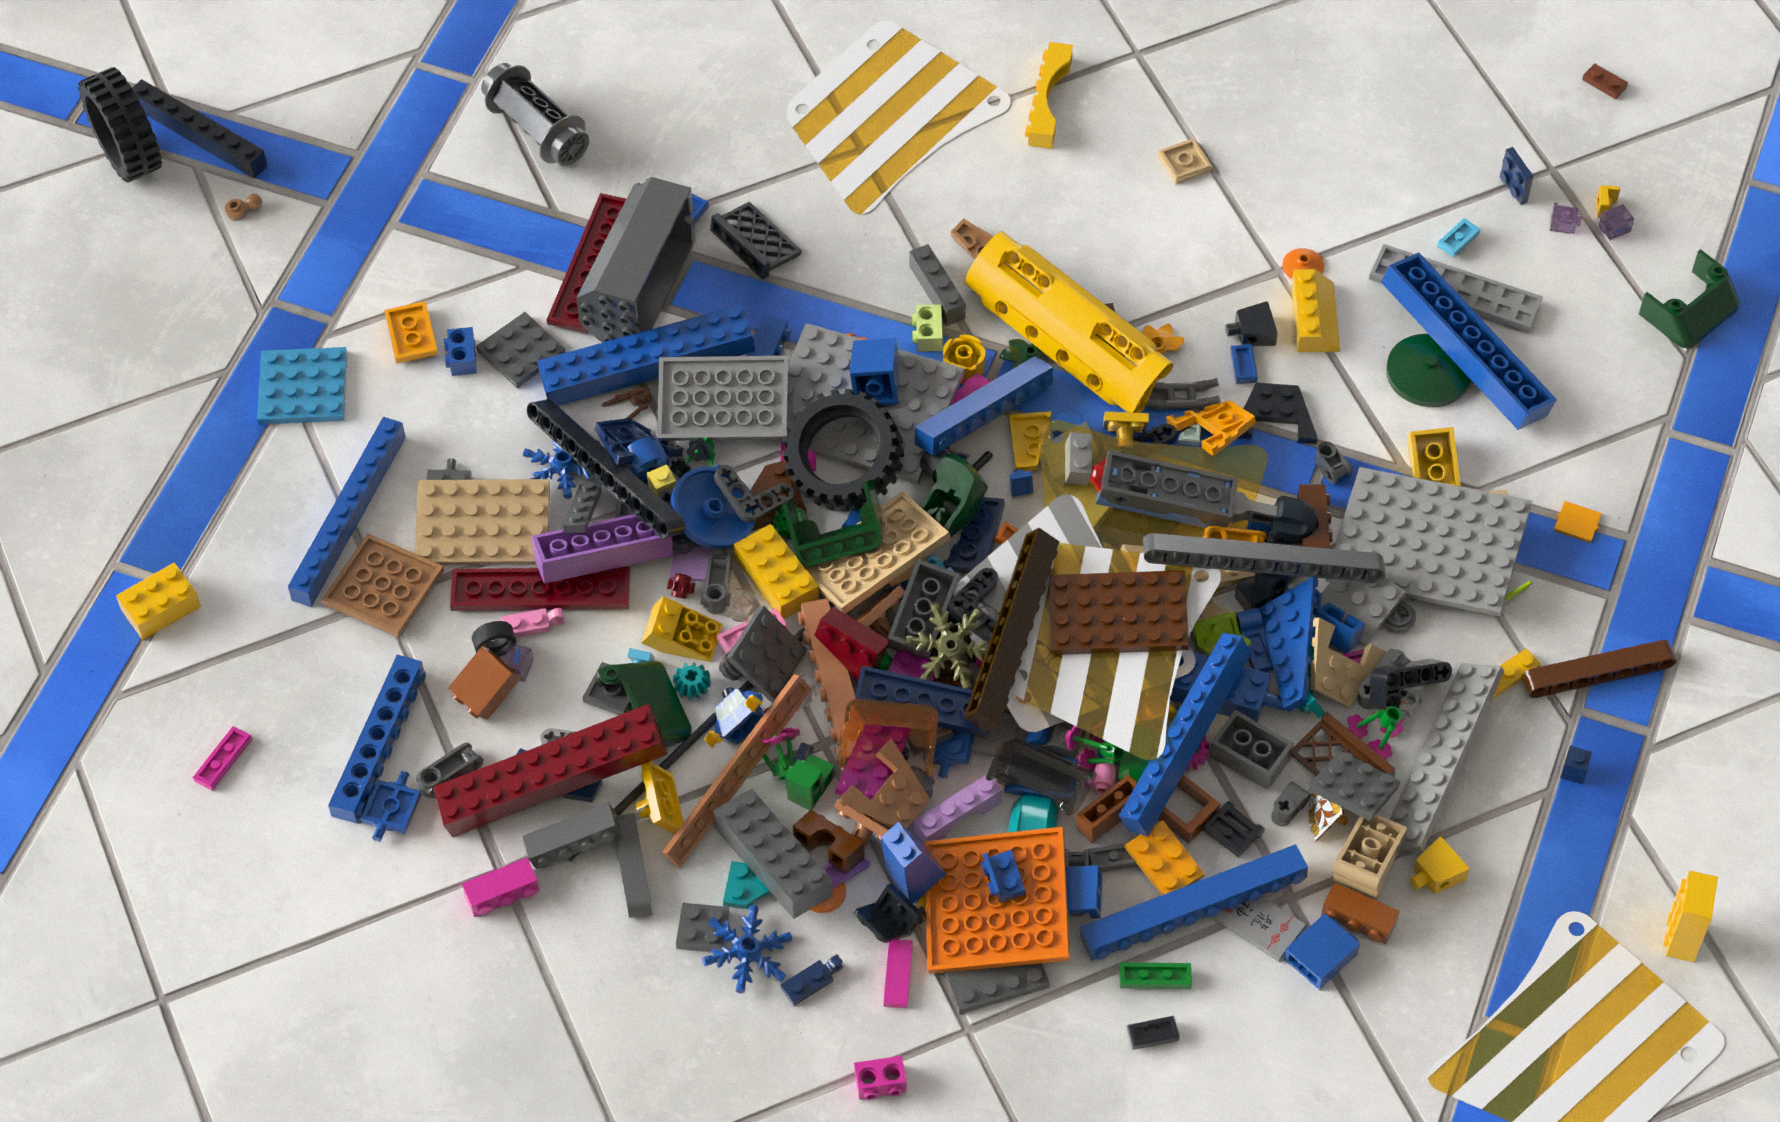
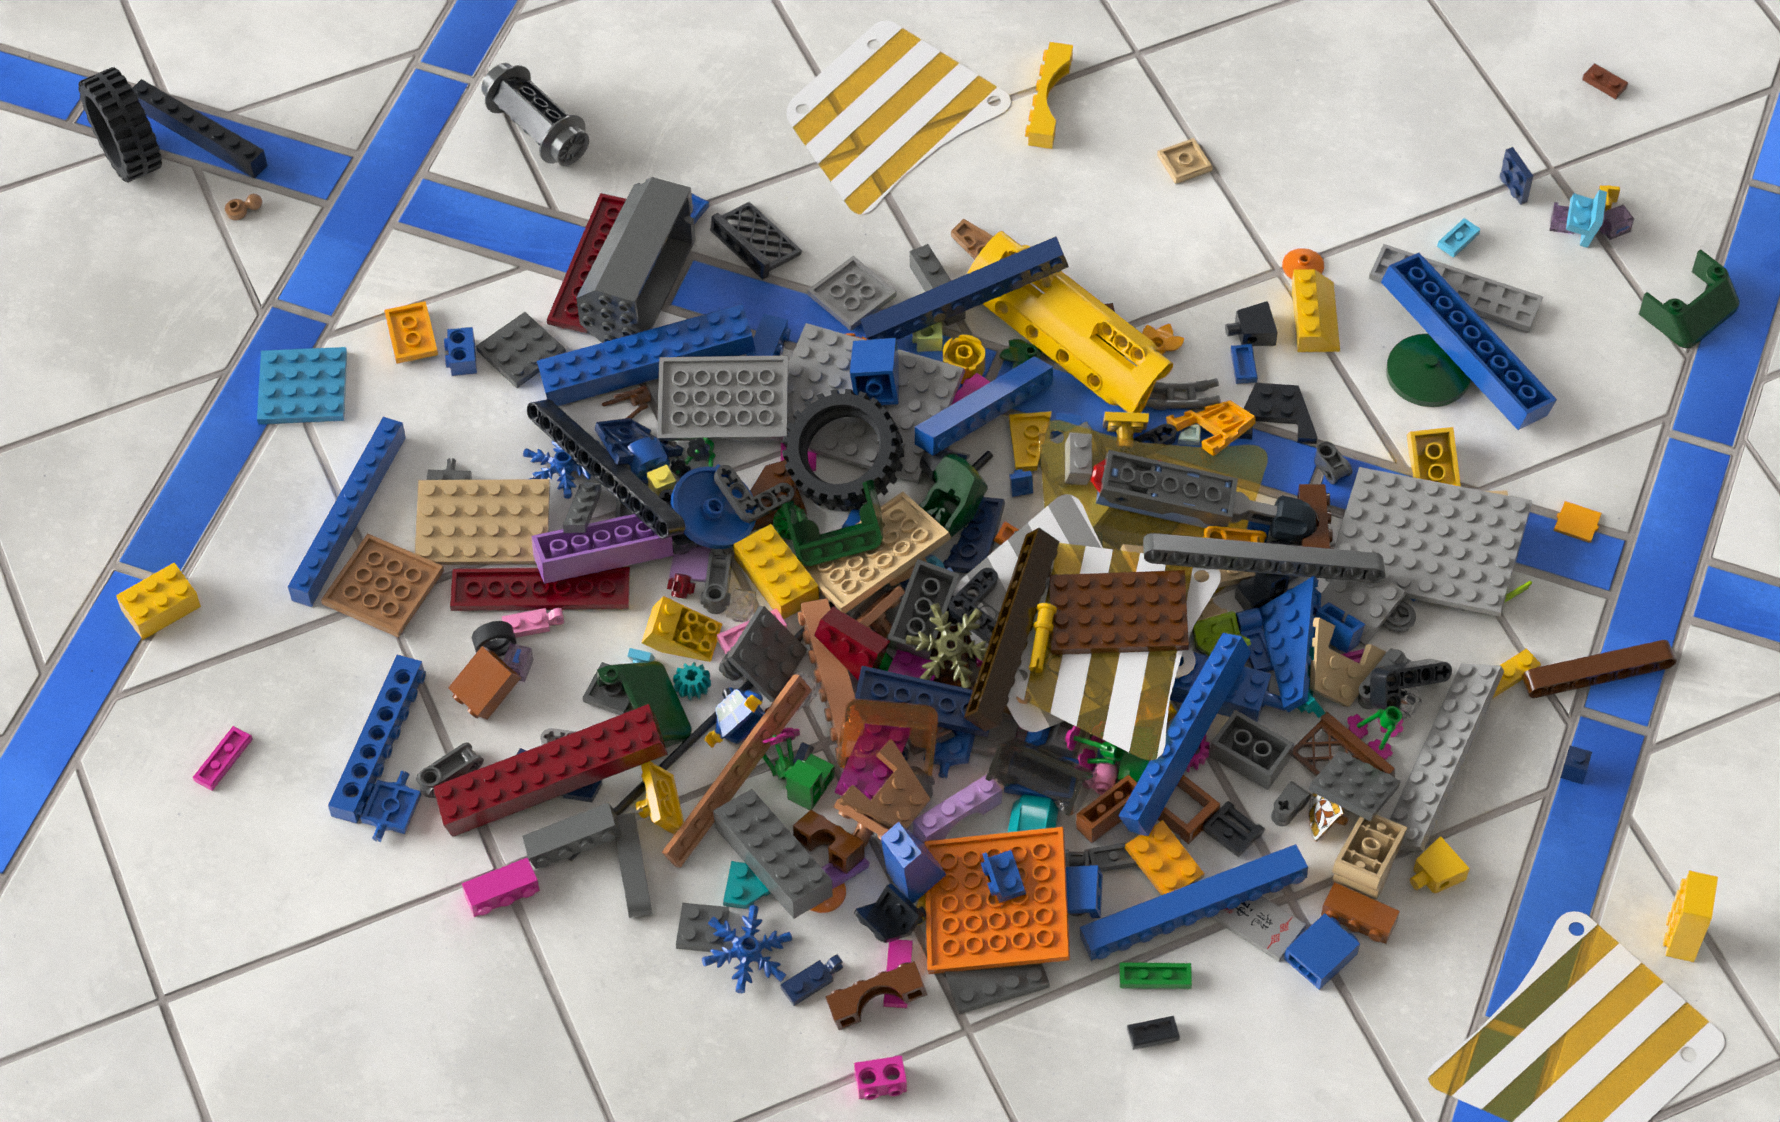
(848, 1003): none -> reddish brown arch
(852, 293): none -> light grey plate
(966, 291): none -> dark blue brick
(1043, 628): none -> yellow pin
(1586, 216): none -> medium azure bracket

